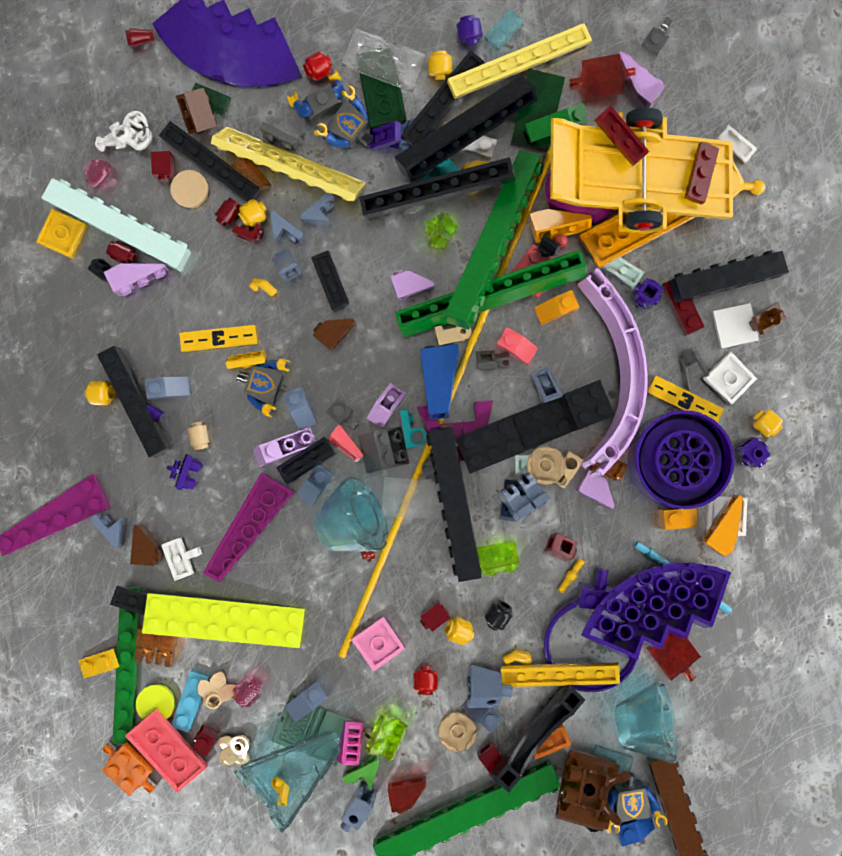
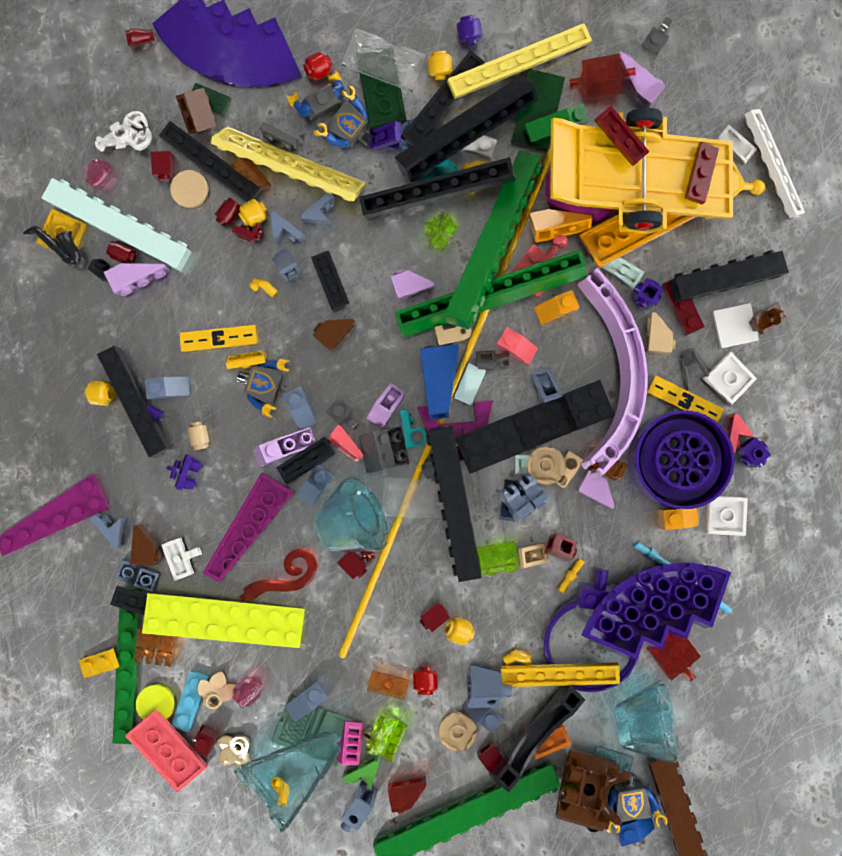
(65, 249): none -> black piece
(127, 768): orange plate -> none
(137, 575): none -> sand blue slope
(261, 586): none -> clear red plant
(353, 564): none -> dark red brick
(378, 643): bright pink plate -> none
(388, 685): none -> clear orange plate
(469, 384): none -> light aqua tile
(499, 615): black head -> none
(504, 30): clear light blue plate -> none
(531, 555): none -> tan slope
(548, 246): black plate -> none
(658, 336): none -> tan slope
(724, 530): light orange slope -> none
(736, 428): none -> coral slope
(767, 423): yellow head -> none
(774, 162): none -> white plate

